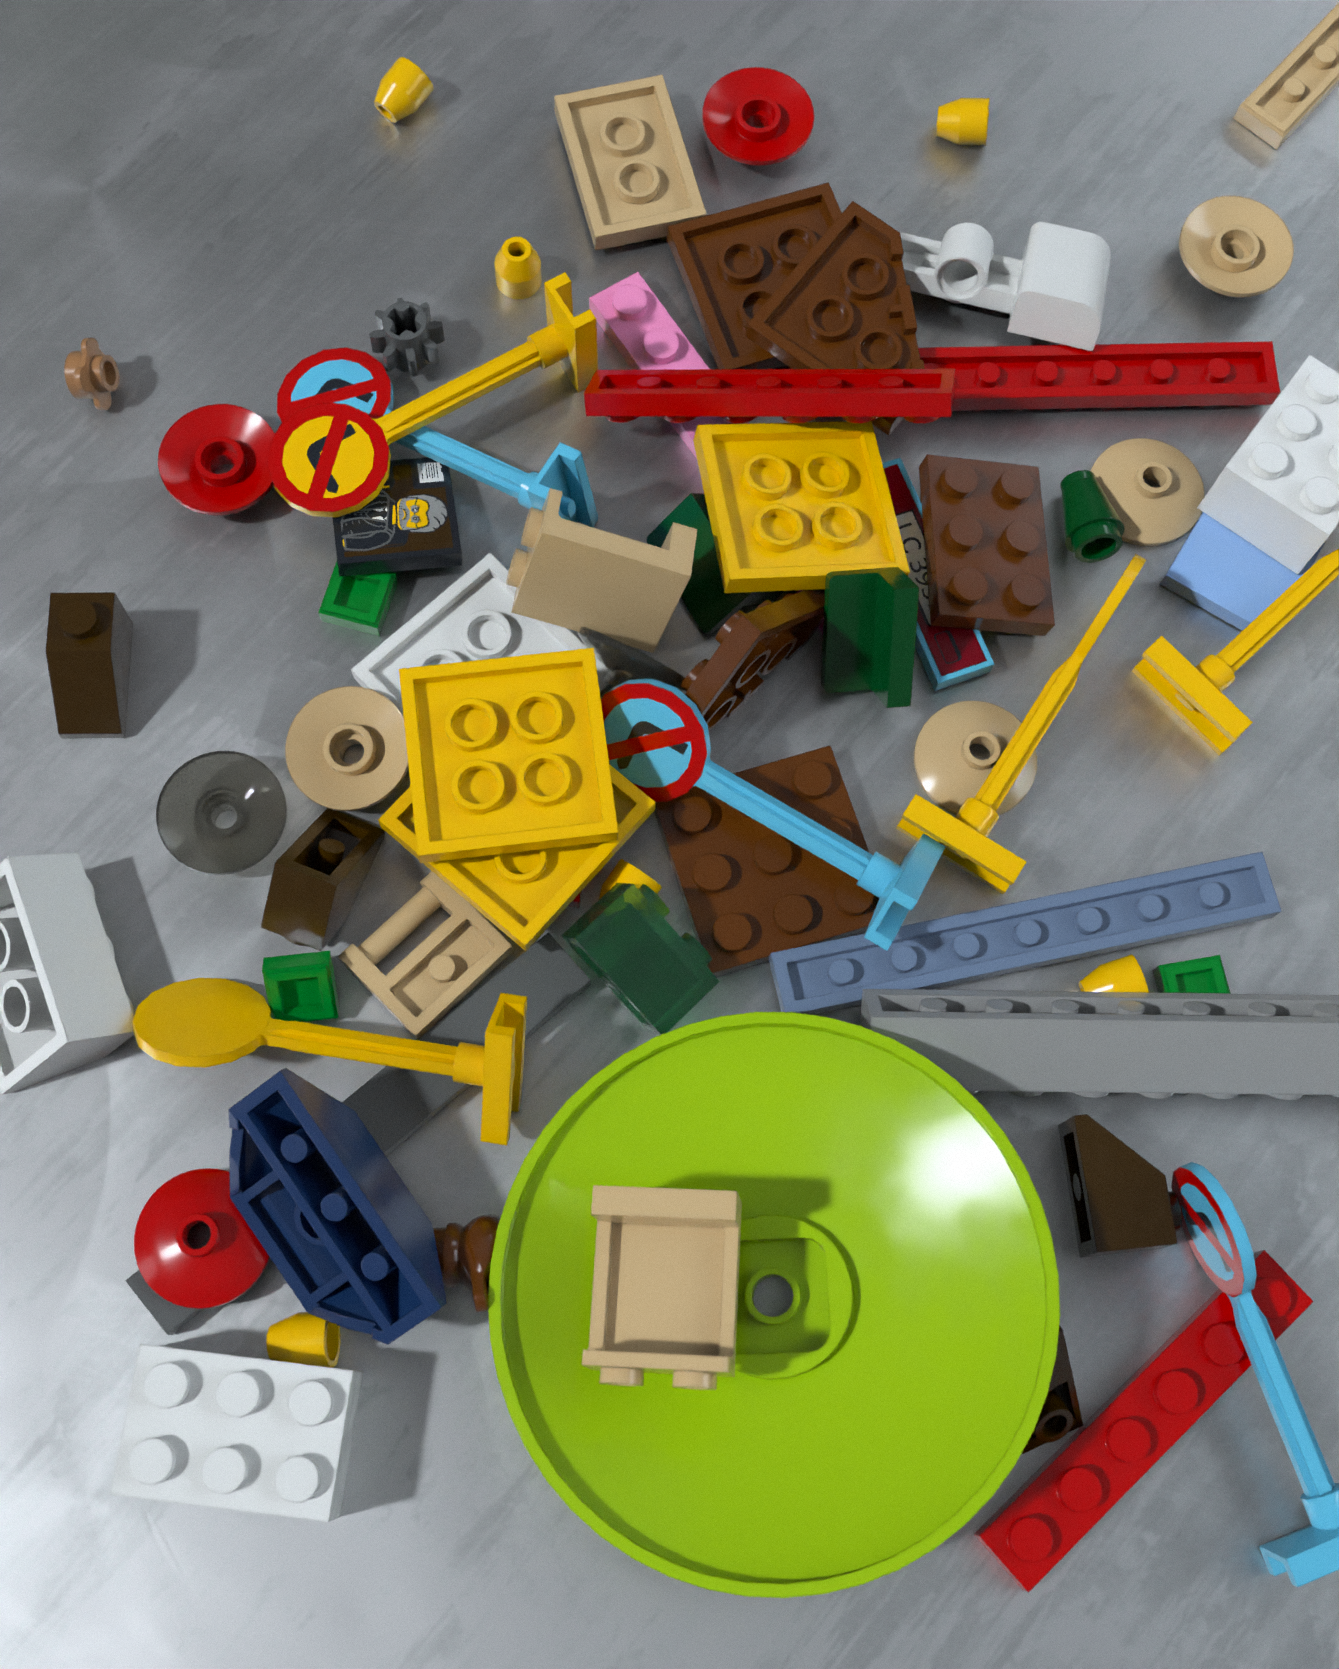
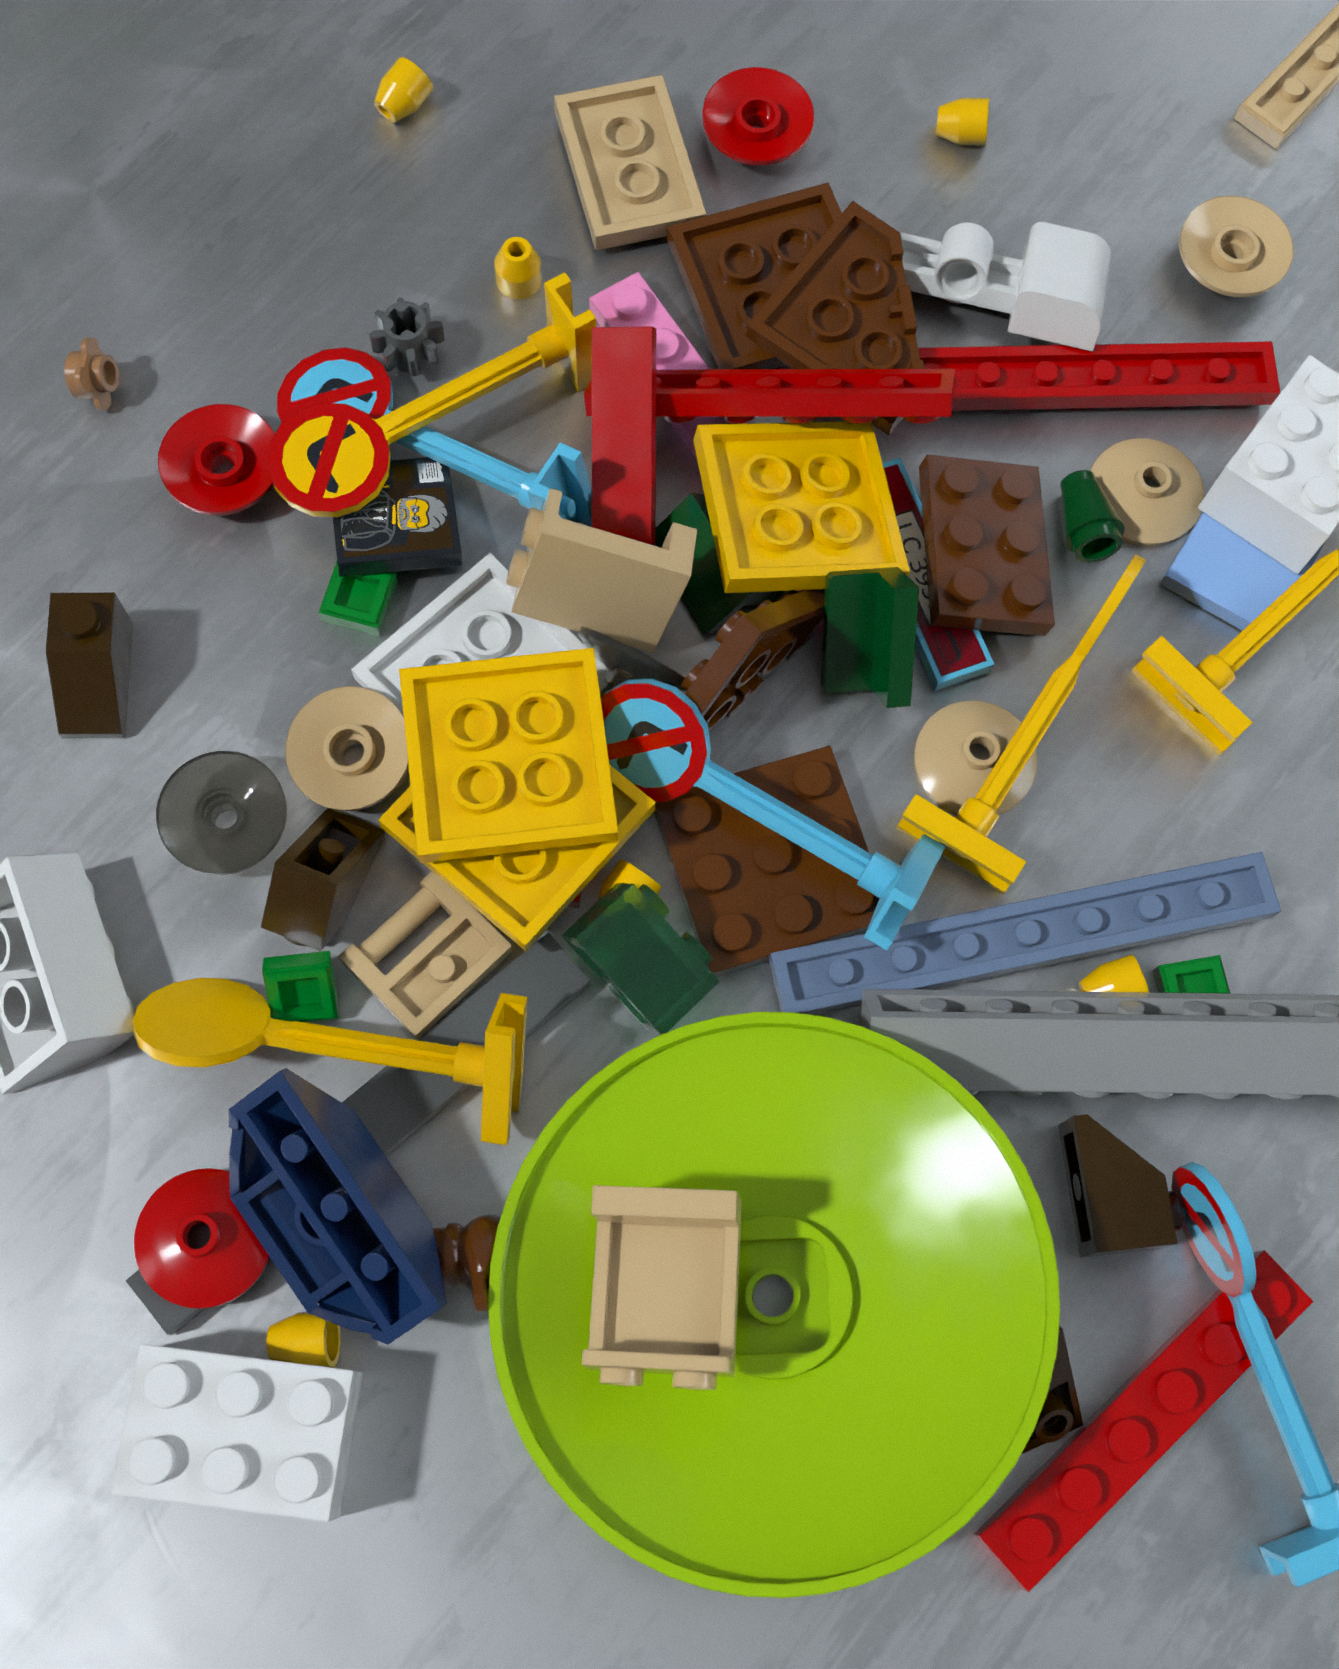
(624, 431): none -> red tile

